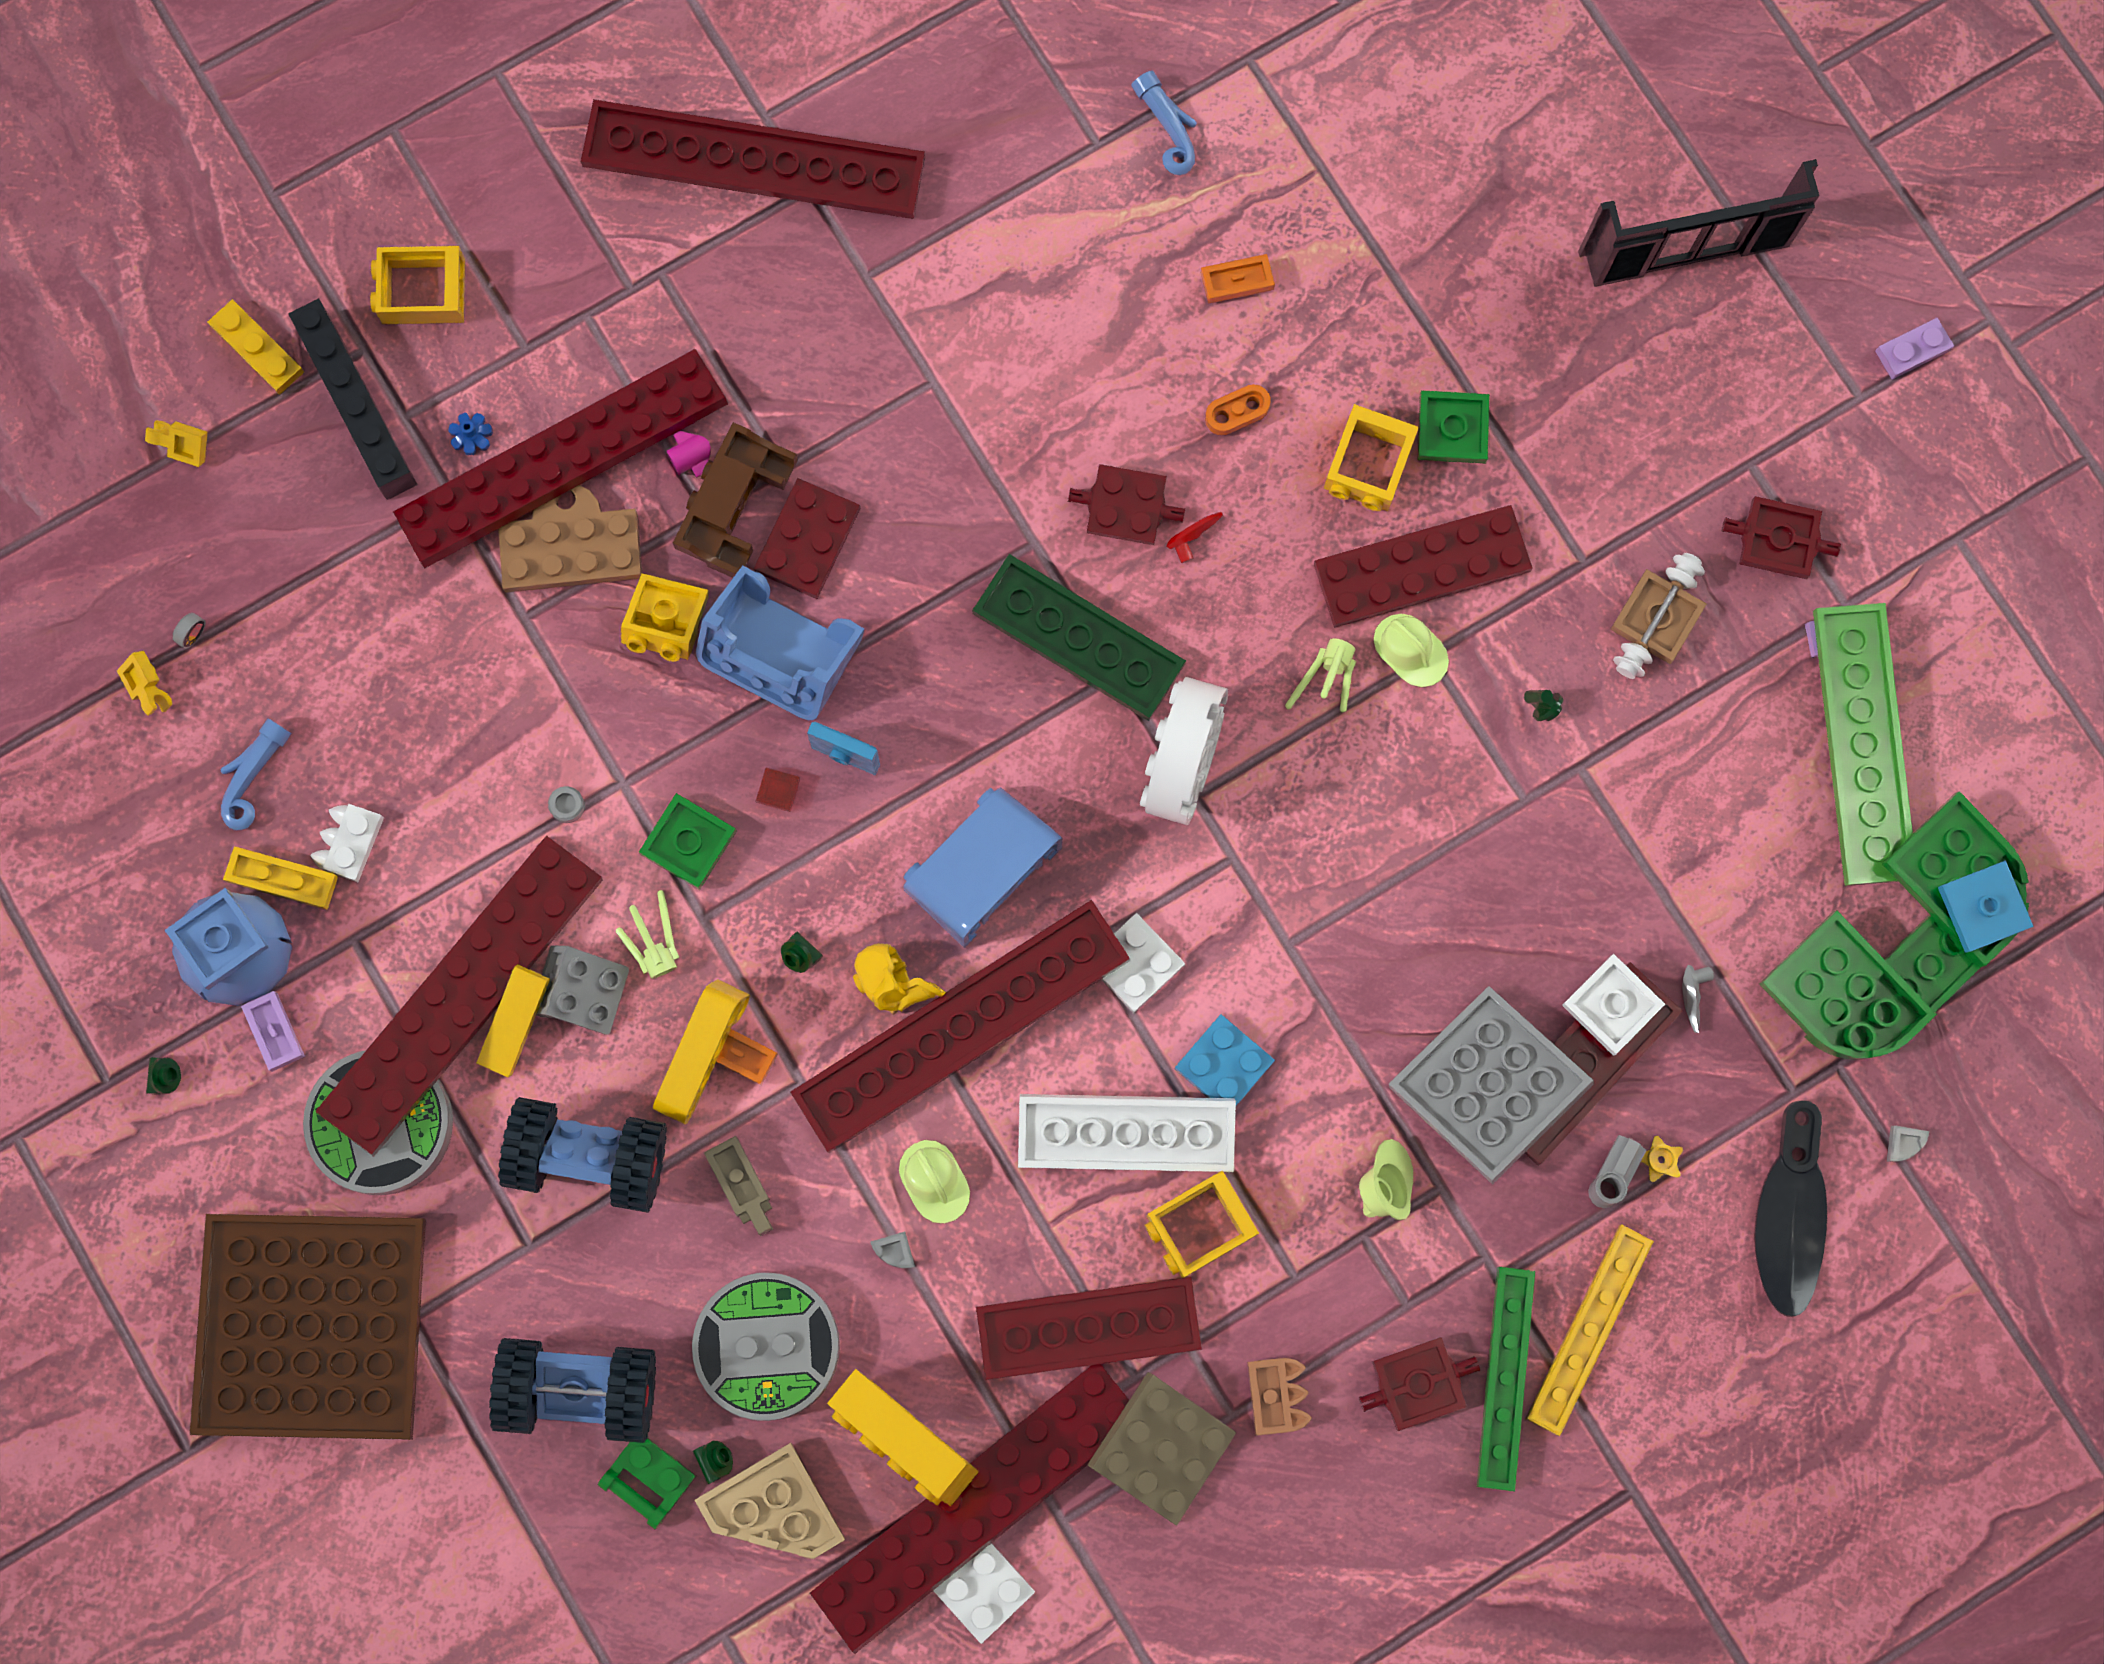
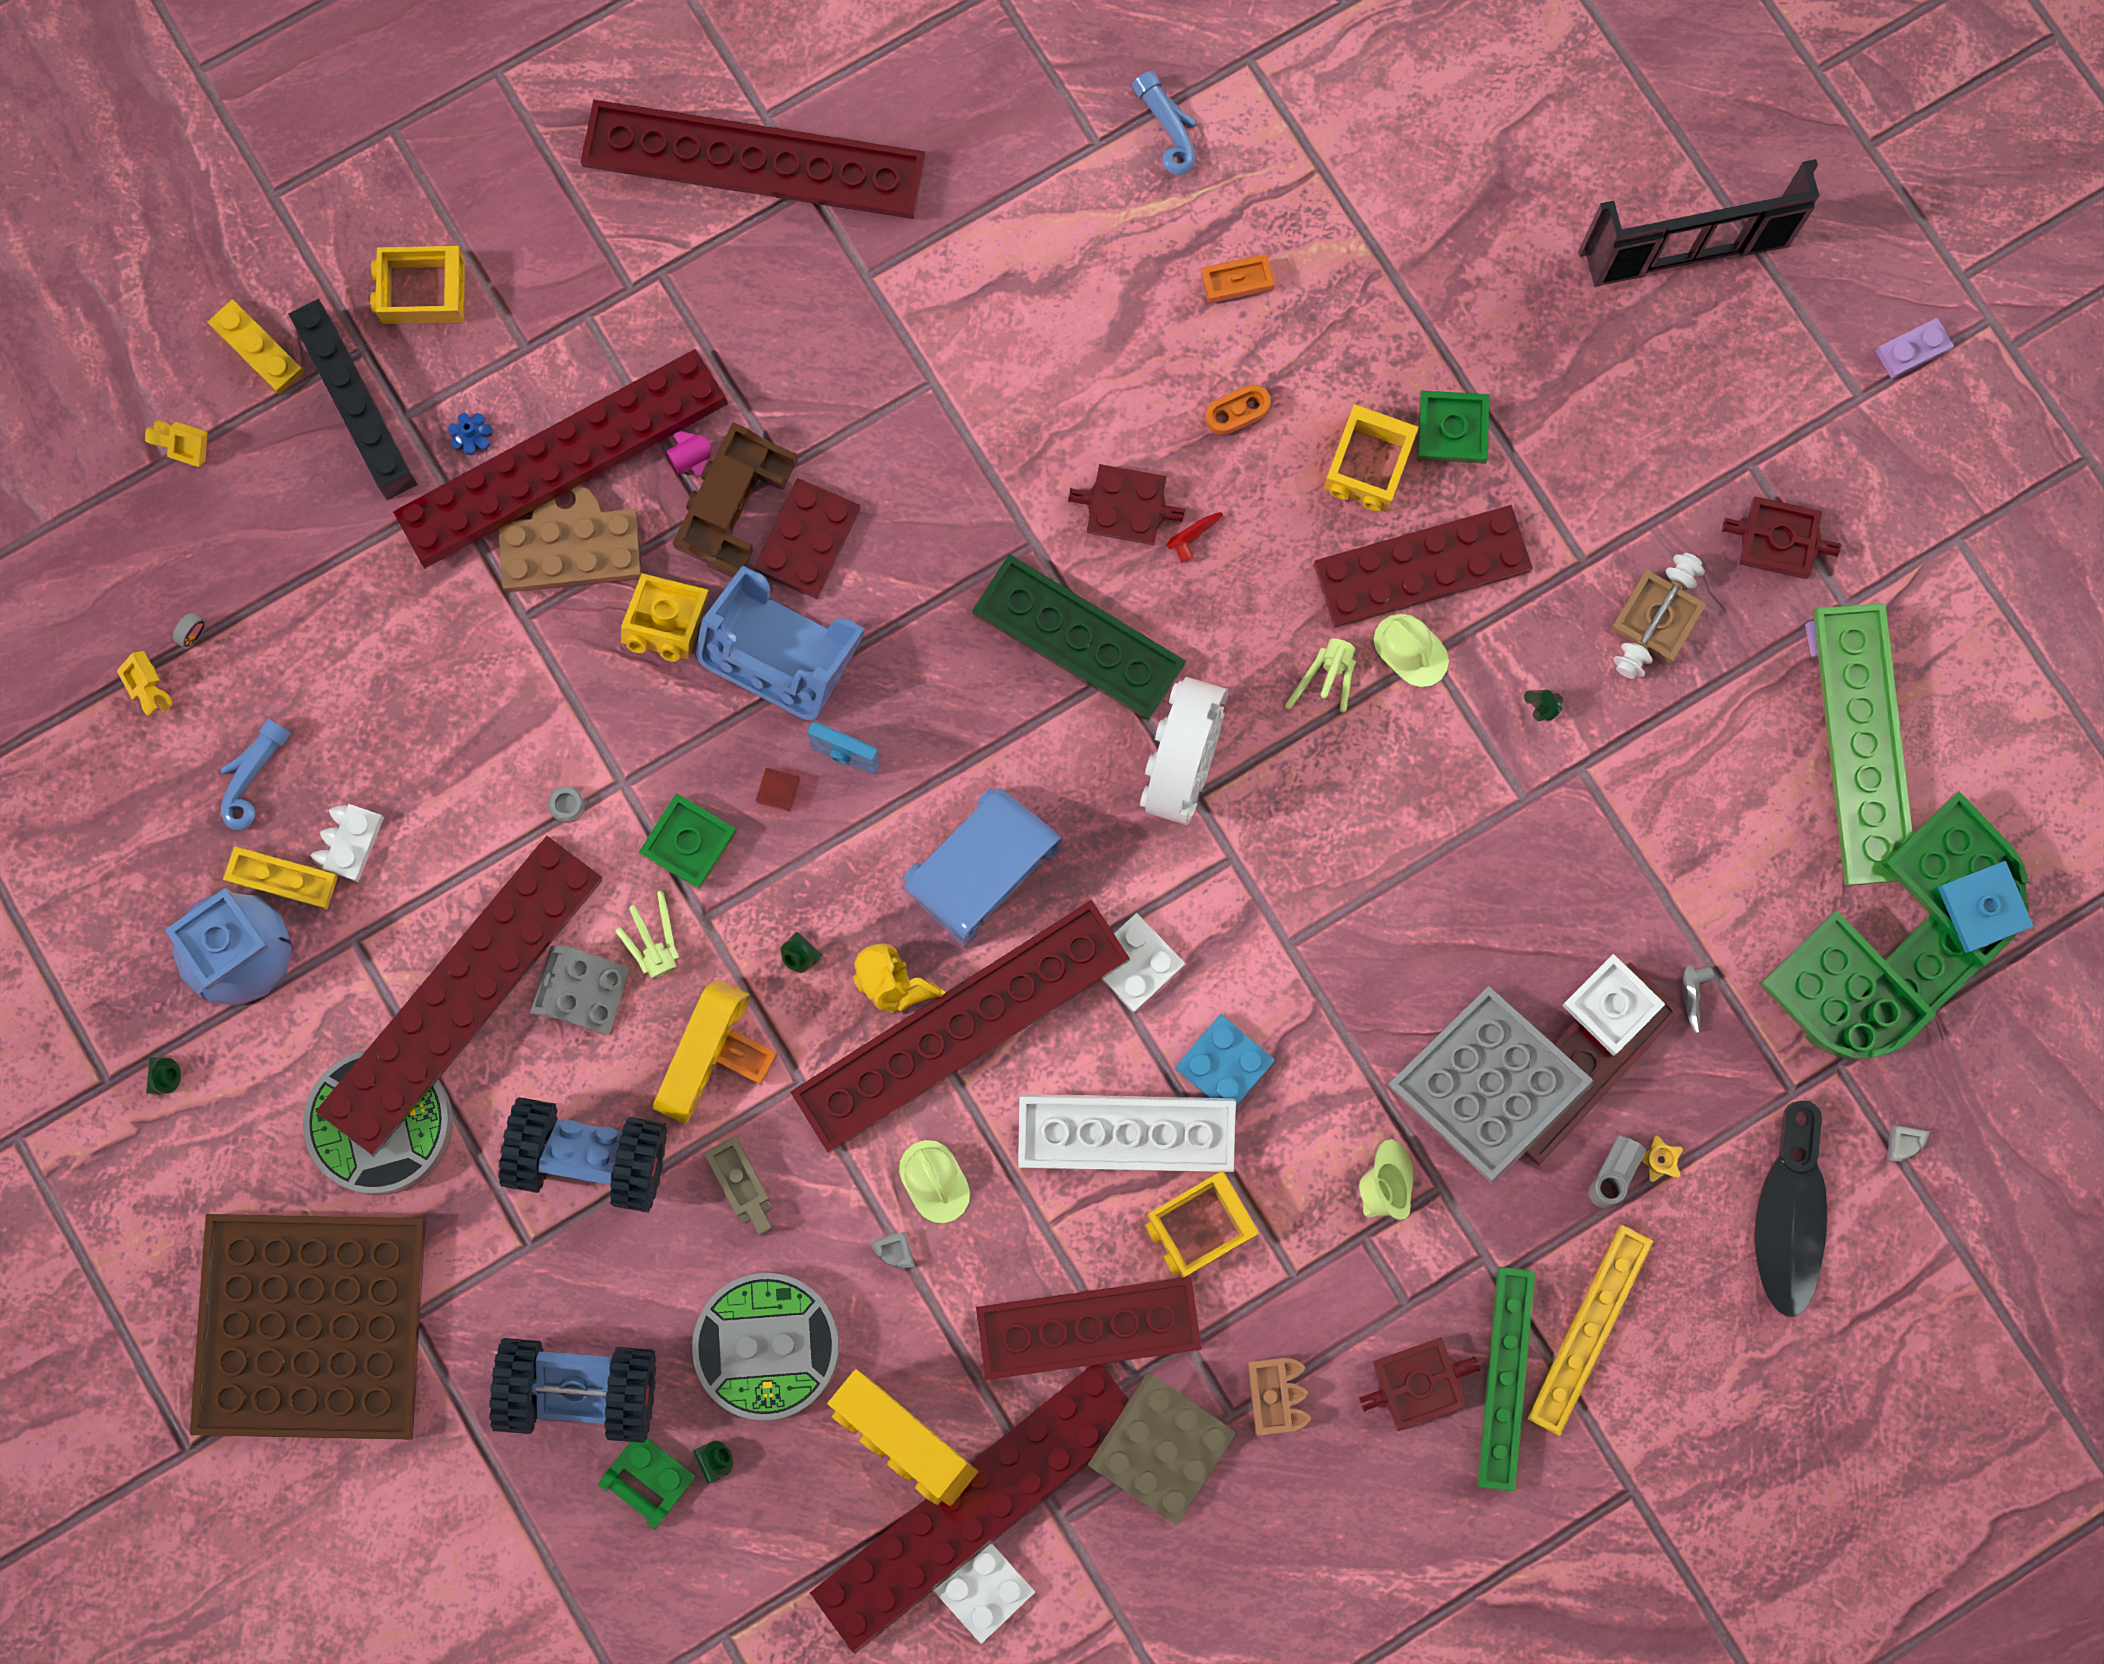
(272, 1031): lavender plate -> none
(513, 1021): yellow tile -> none
(773, 1507): tan plate -> none

